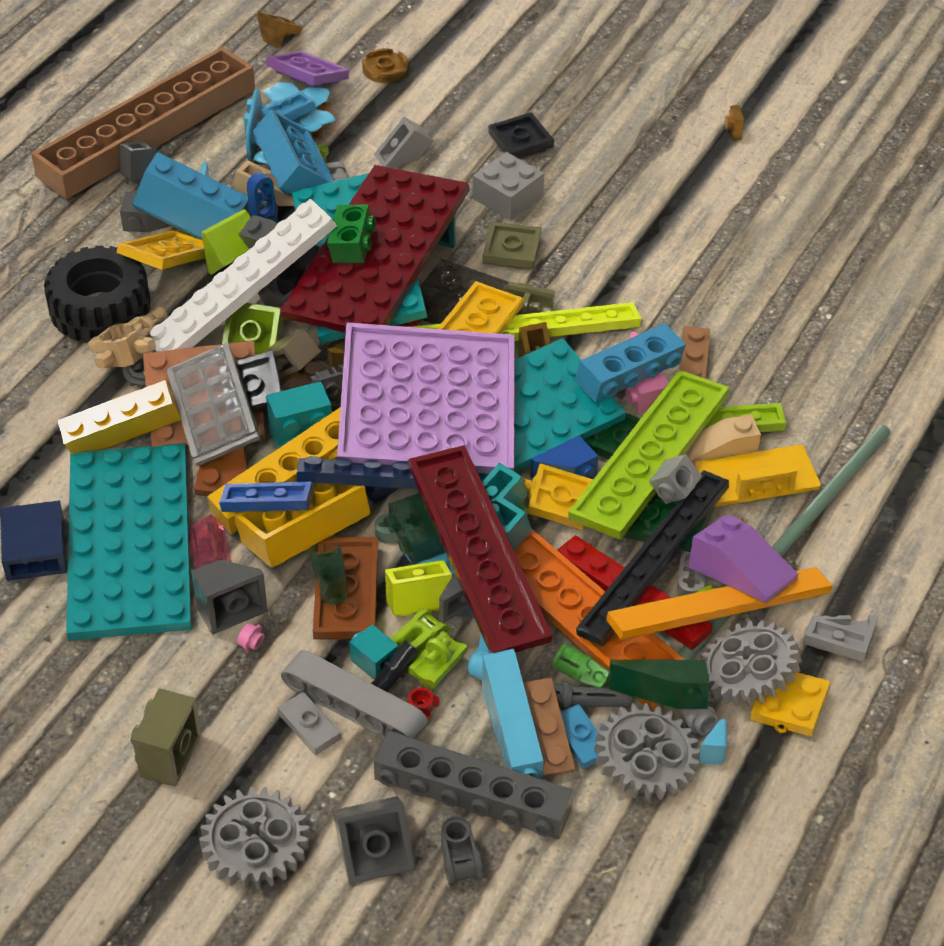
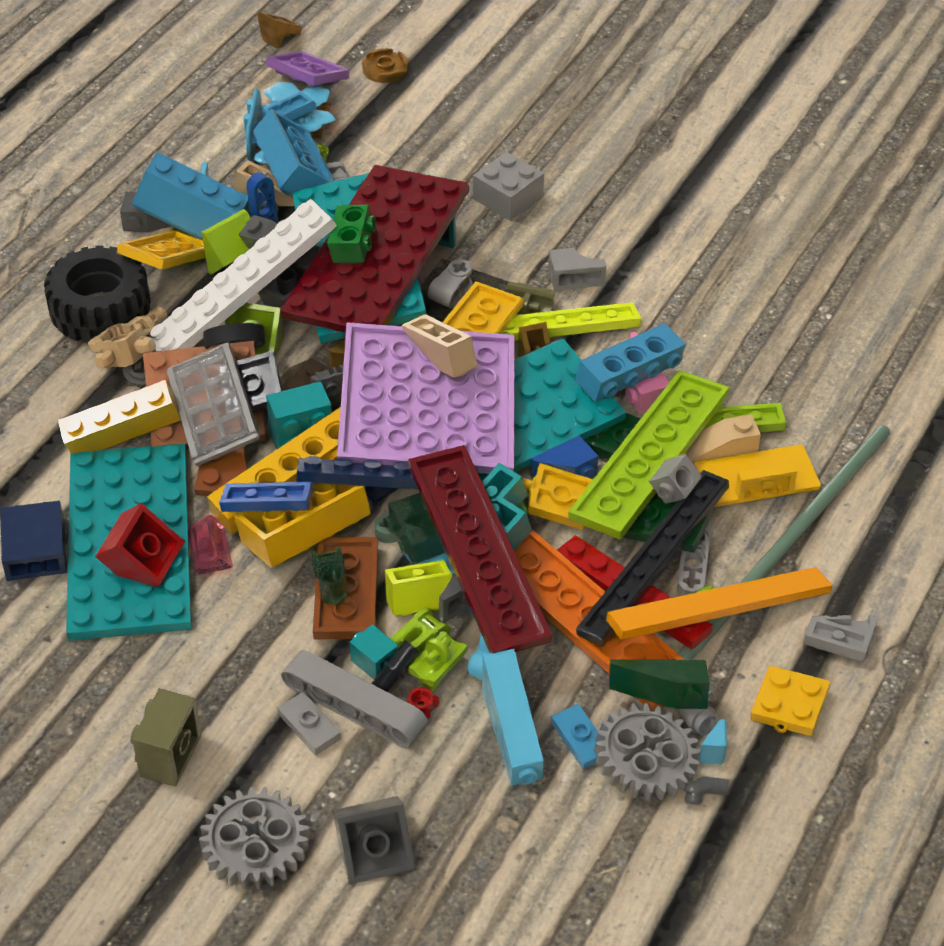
(135, 159): dark grey brick -> none
(140, 547): none -> red slope
(150, 116): medium nougat brick -> none
(228, 594): dark grey slope -> none
(235, 333): none -> black tyre
(250, 637): bright pink plate -> none
(294, 352): dark tan brick -> none
(404, 144): light grey slope -> none
(443, 345): none -> tan slope
(451, 284): none -> light grey piece
(460, 855): dark grey piece -> none
(464, 771): dark grey brick -> none
(512, 245): olive plate -> none
(521, 135): black plate -> none
(549, 727): medium nougat plate -> none
(575, 271): none -> light grey arch
(588, 671): bright green hinge -> none
(590, 696): dark grey pin -> none
(695, 351): medium nougat plate -> none
(705, 785): none -> dark grey arm
(735, 122): pearl gold plate -> none
(741, 559): medium lavender slope -> none
(751, 662): light grey gear -> none

